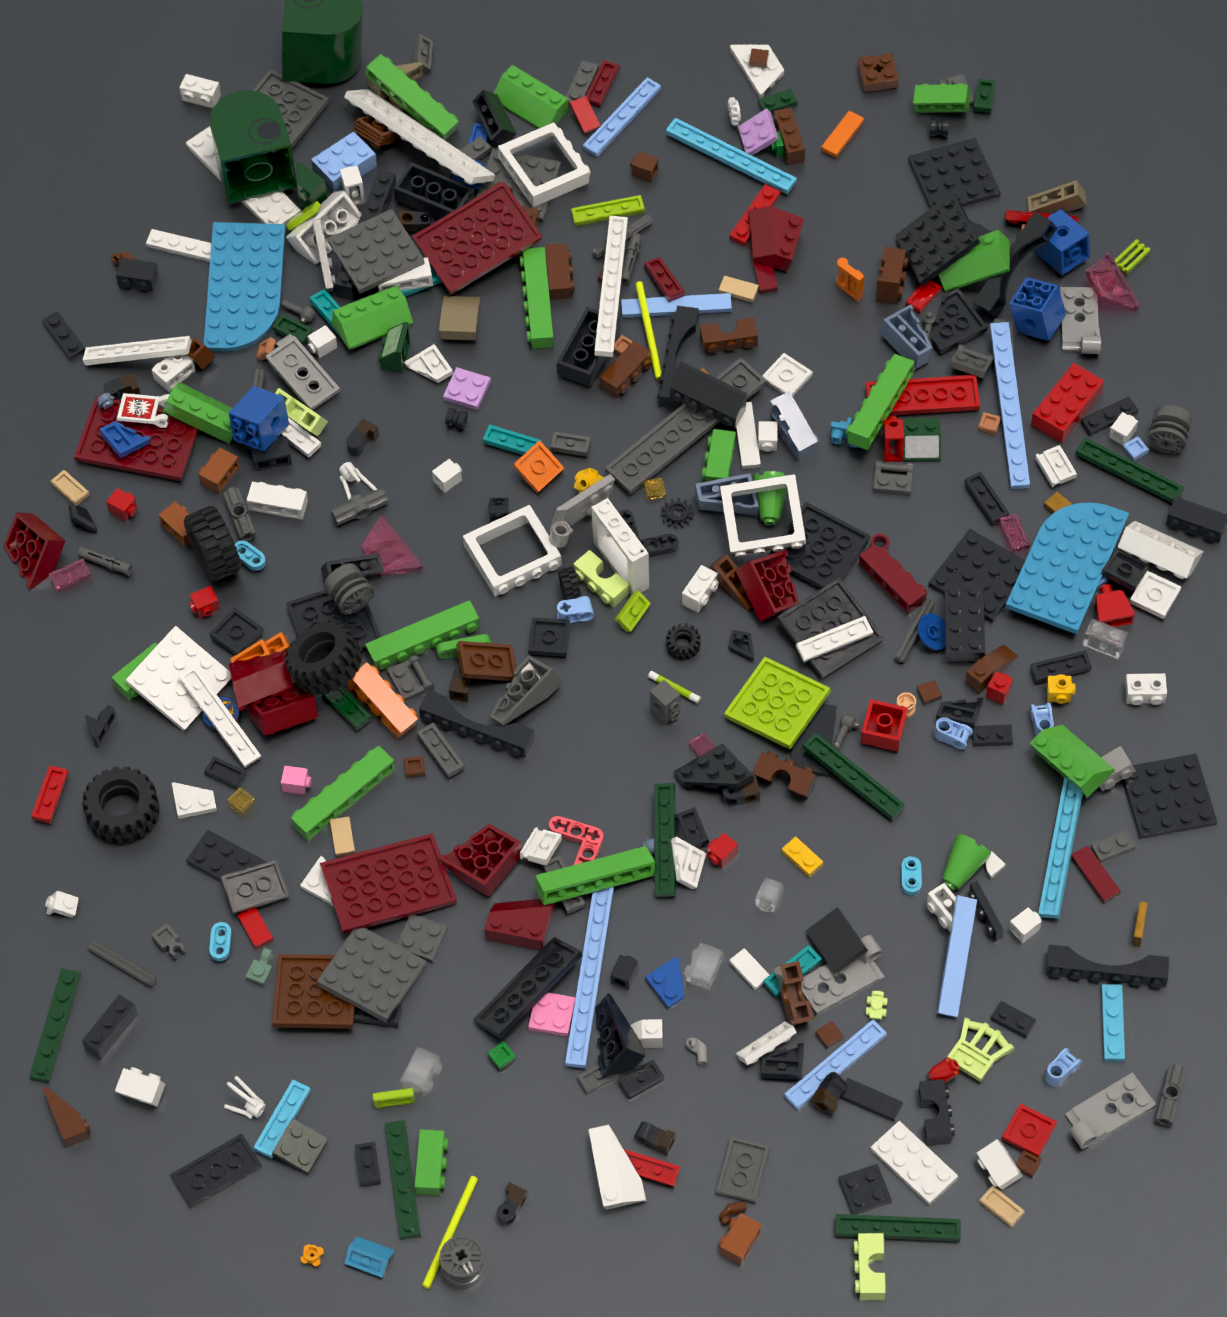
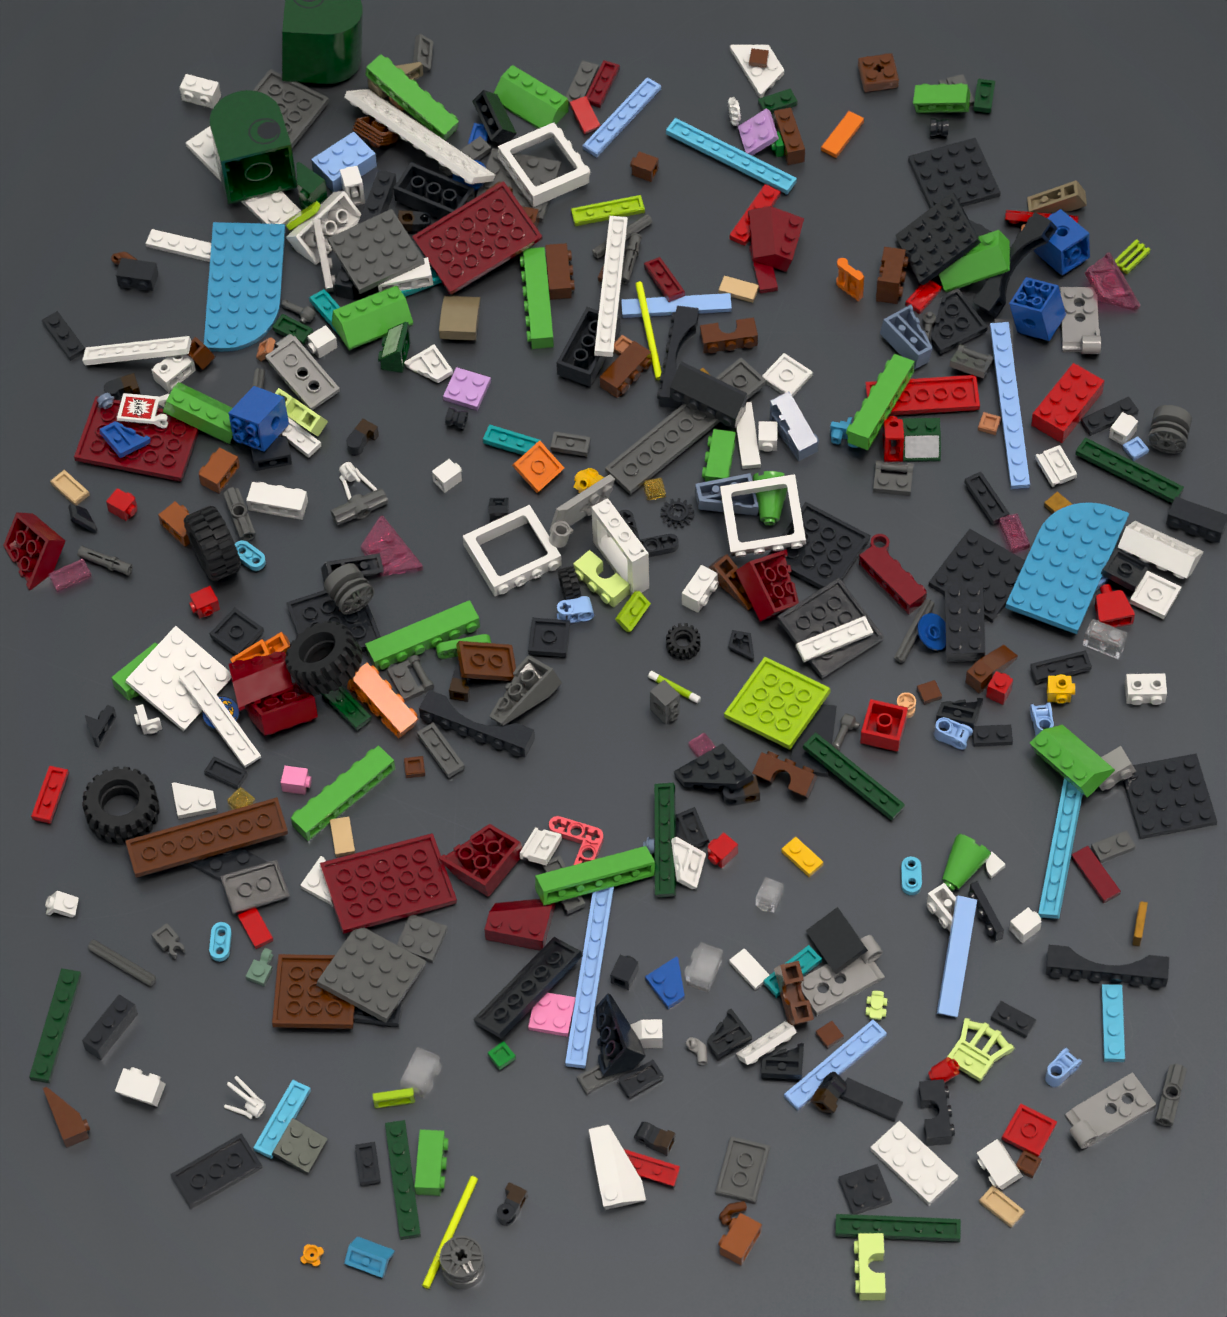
(148, 726): none -> white bracket
(206, 837): none -> reddish brown plate
(728, 1035): none -> black wing

